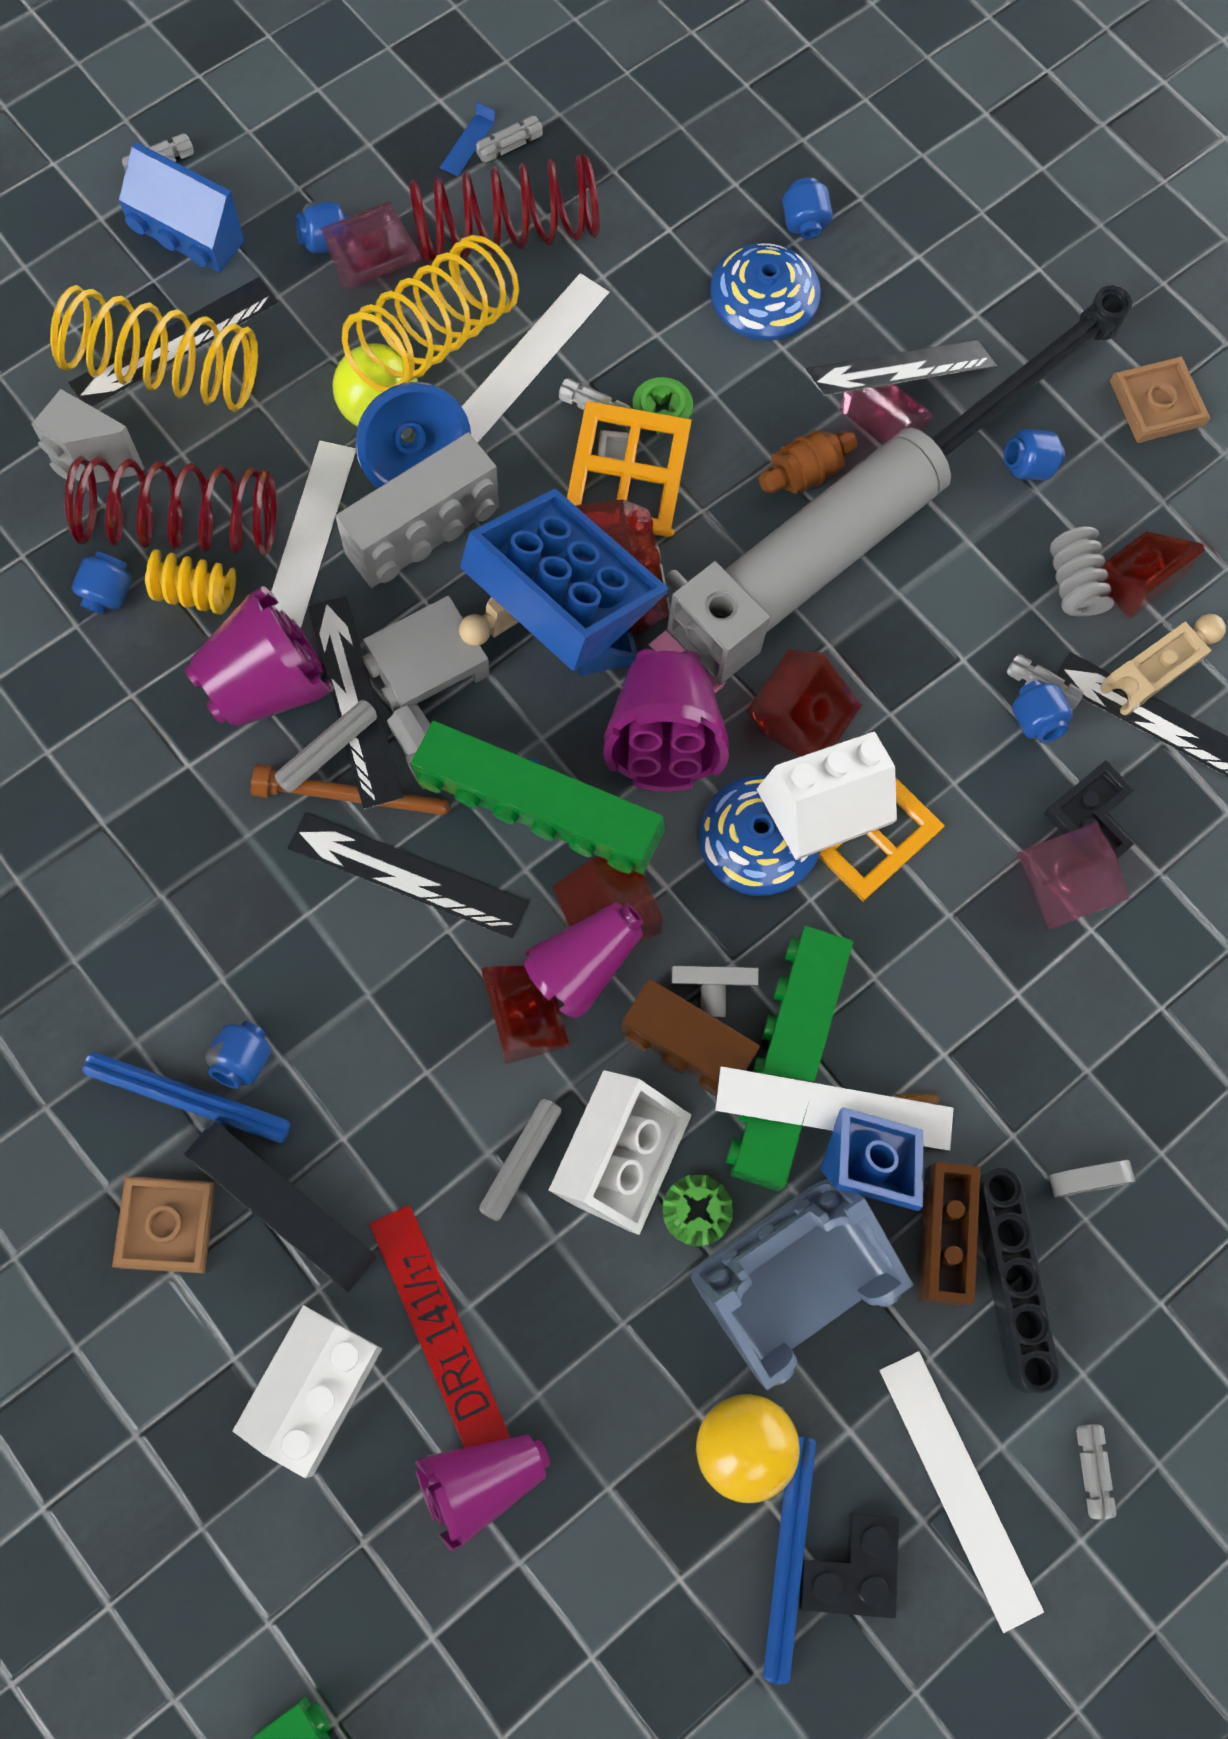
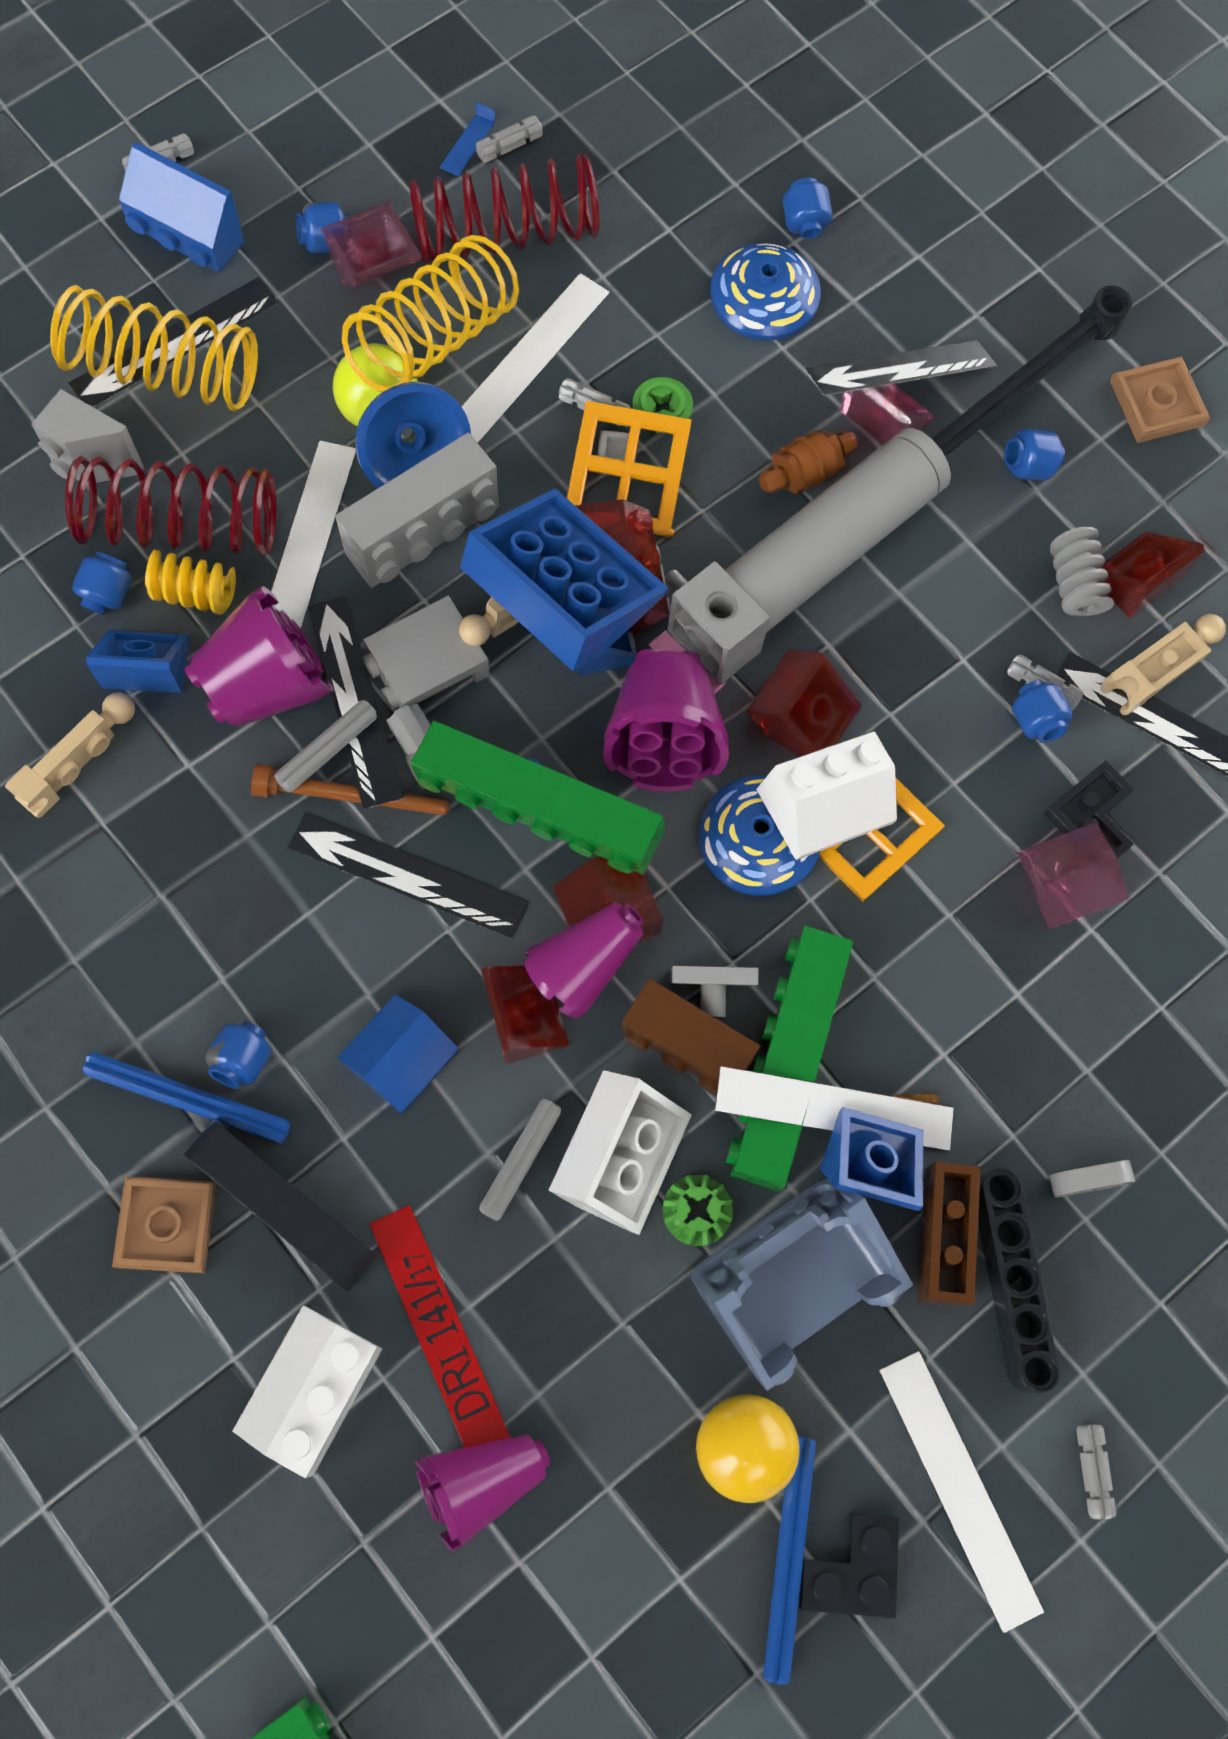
(62, 764): none -> tan plate
(140, 661): none -> blue slope
(399, 1053): none -> blue slope

